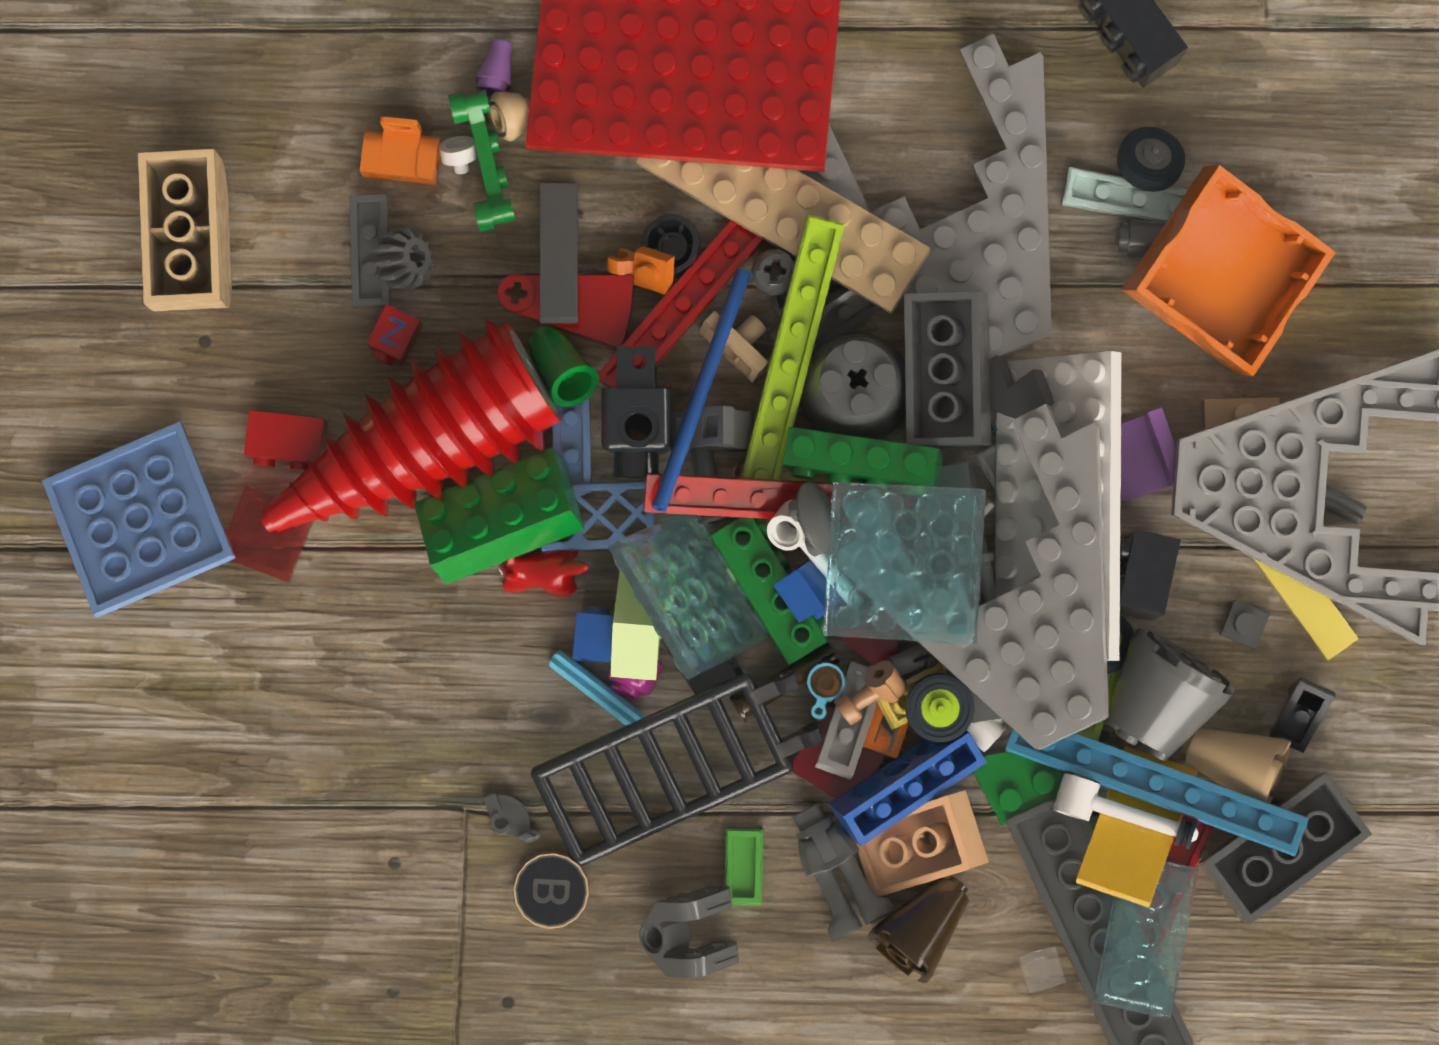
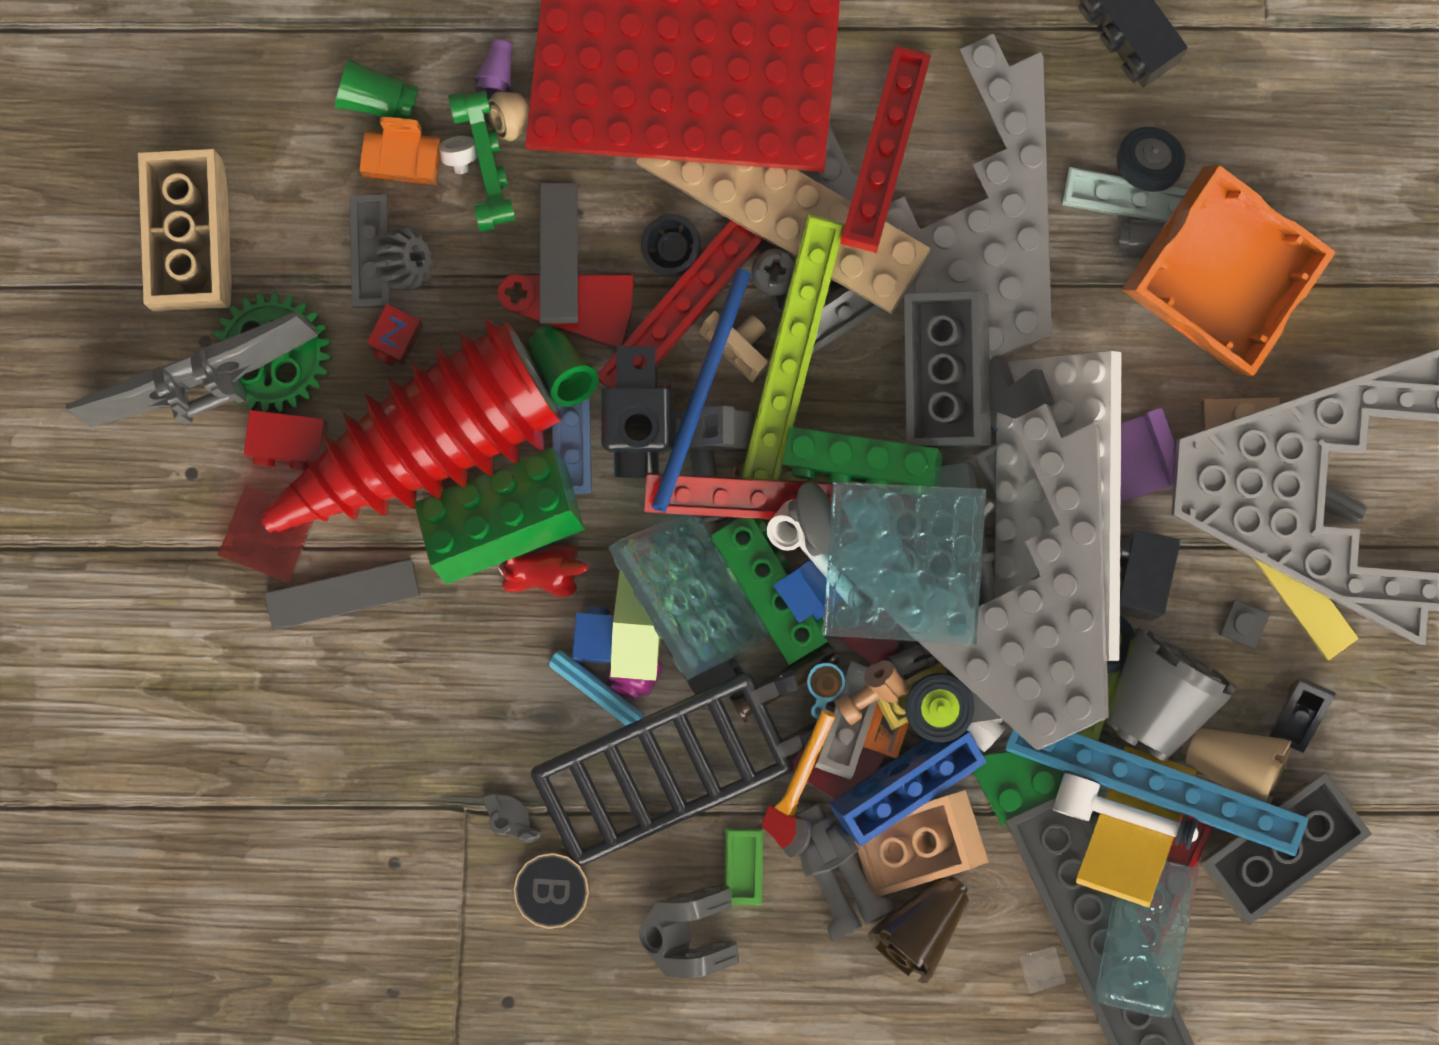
(138, 519): medium blue plate -> none
(215, 366): none -> dark grey piece
(305, 357): none -> green gear
(342, 595): none -> dark grey tile
(374, 93): none -> green plant
(616, 489): medium blue window -> none
(650, 268): orange plate -> none
(780, 819): none -> piece
(859, 411): dark grey cone -> none
(885, 149): none -> red plate

